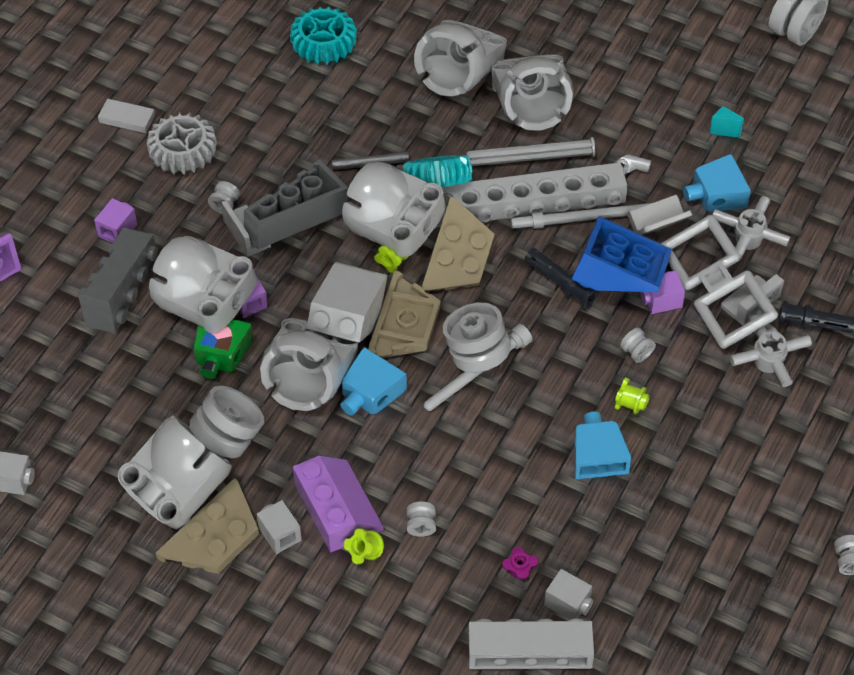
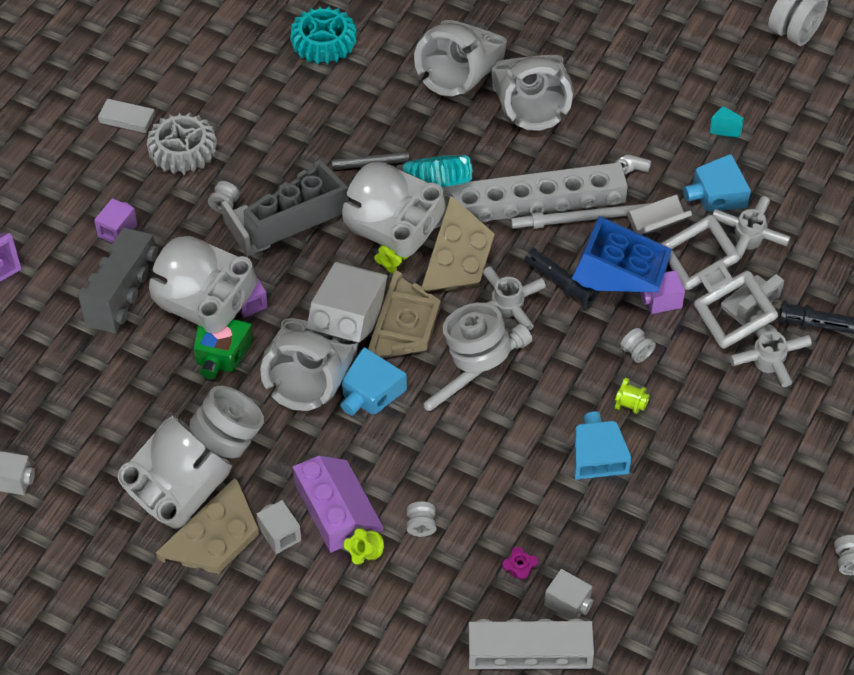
(510, 294): none -> light grey bar
(532, 152): light grey axle -> none

